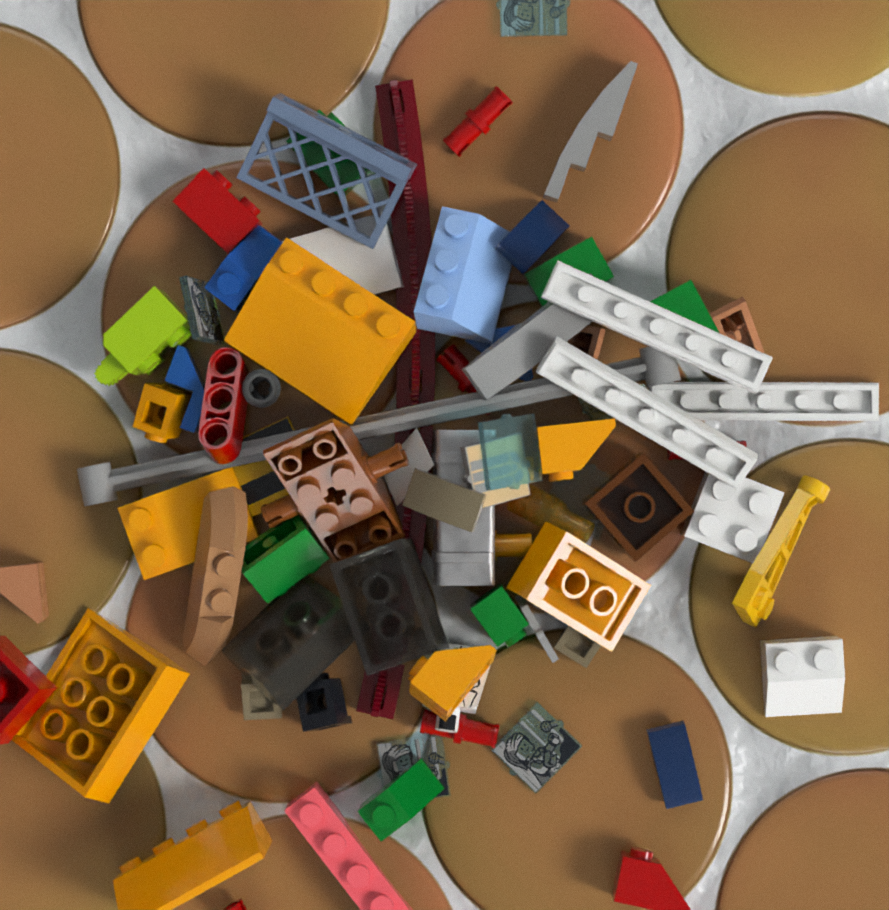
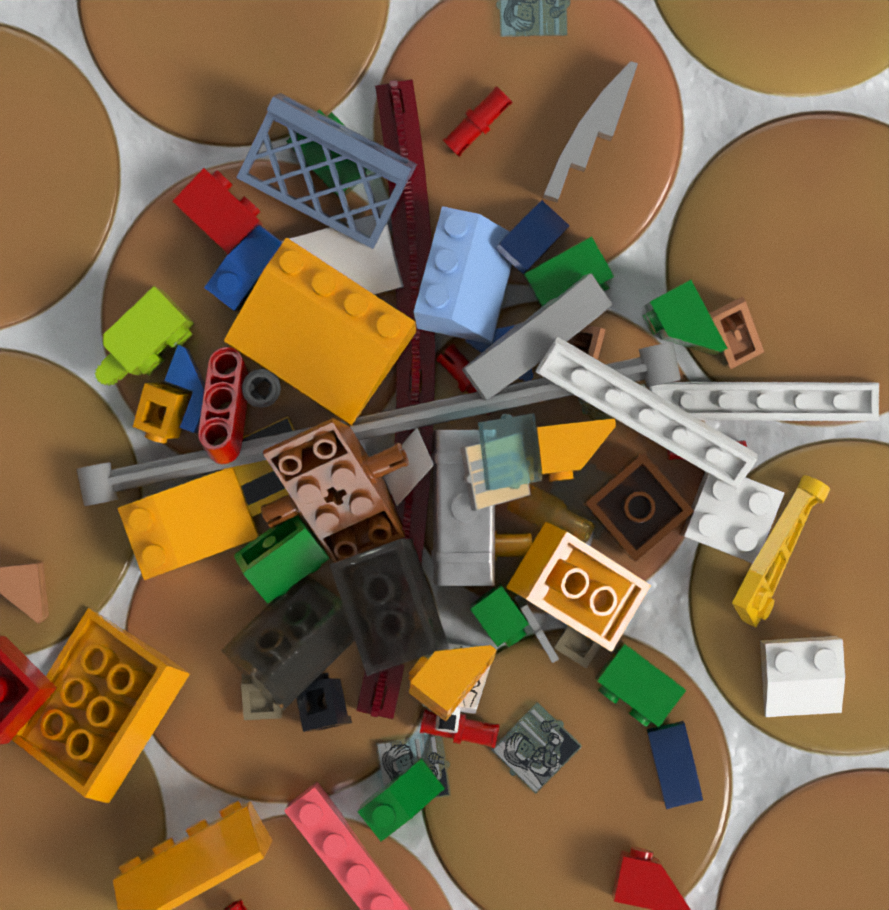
(201, 311): piece -> none
(216, 573): medium nougat brick -> none
(444, 500): dark tan slope -> none
(640, 685): none -> green brick
(656, 327): white tile -> none

